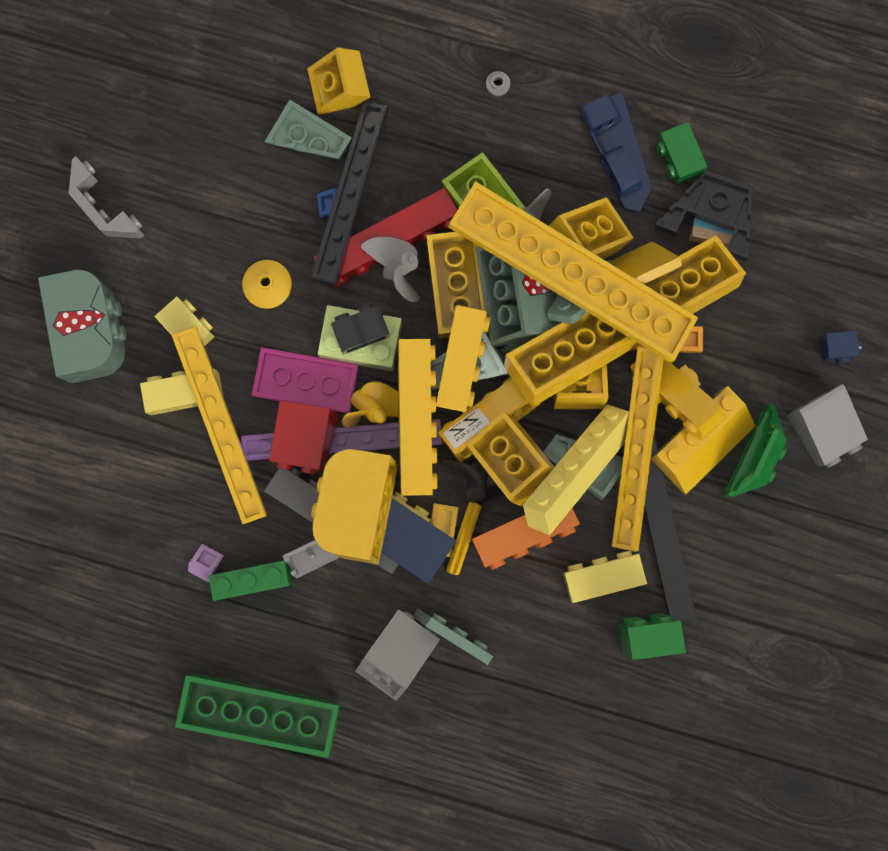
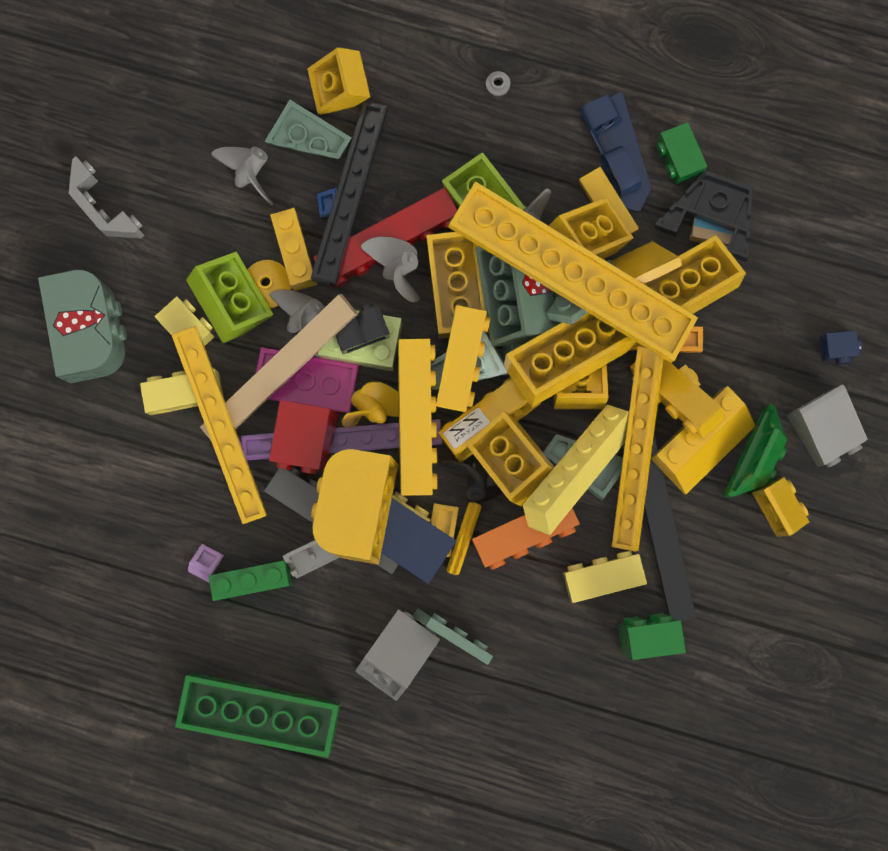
(229, 296): none -> lime slope
(245, 163): none -> light grey piece
(289, 360): none -> tan tile
(293, 249): none -> yellow brick
(299, 307): none -> light grey piece
(598, 187): none -> yellow tile
(781, 507): none -> yellow slope

